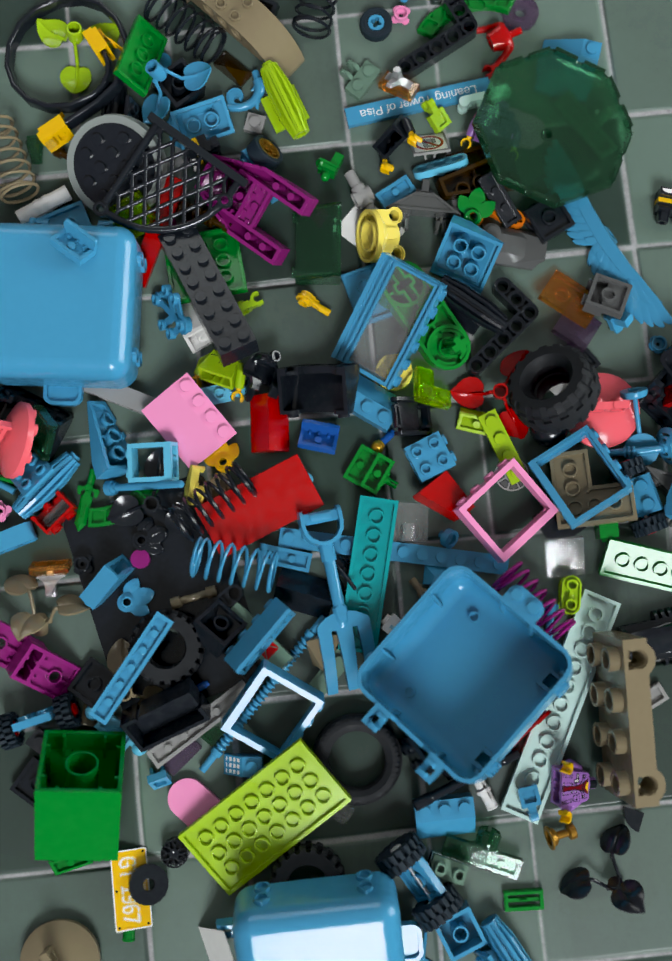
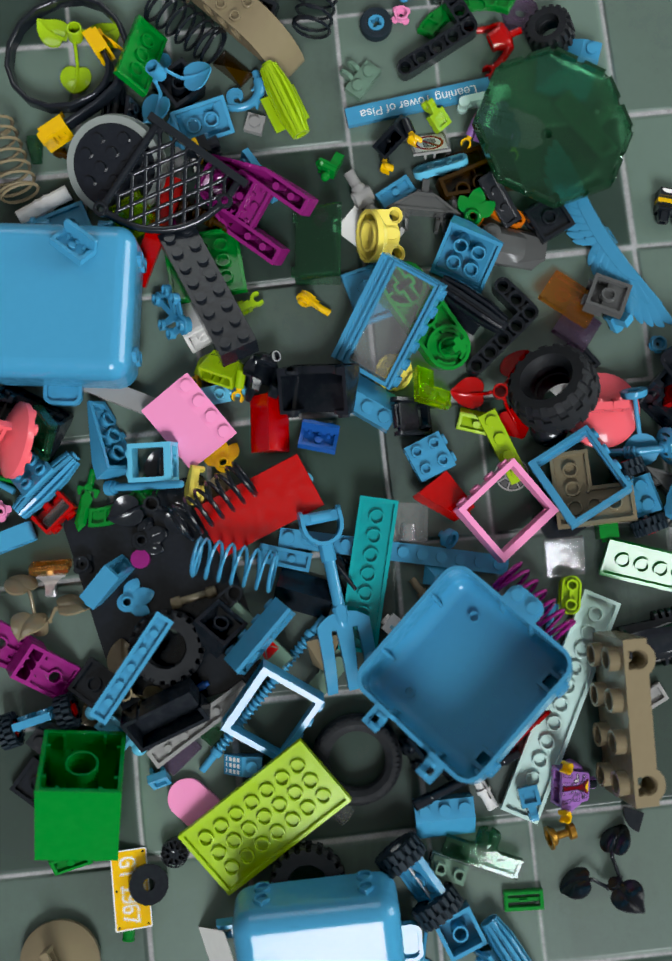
(264, 152): black wheel -> none
(370, 470): green plate -> none
(379, 445): piece -> none
(397, 85): piece -> none
(547, 19): none -> black tyre

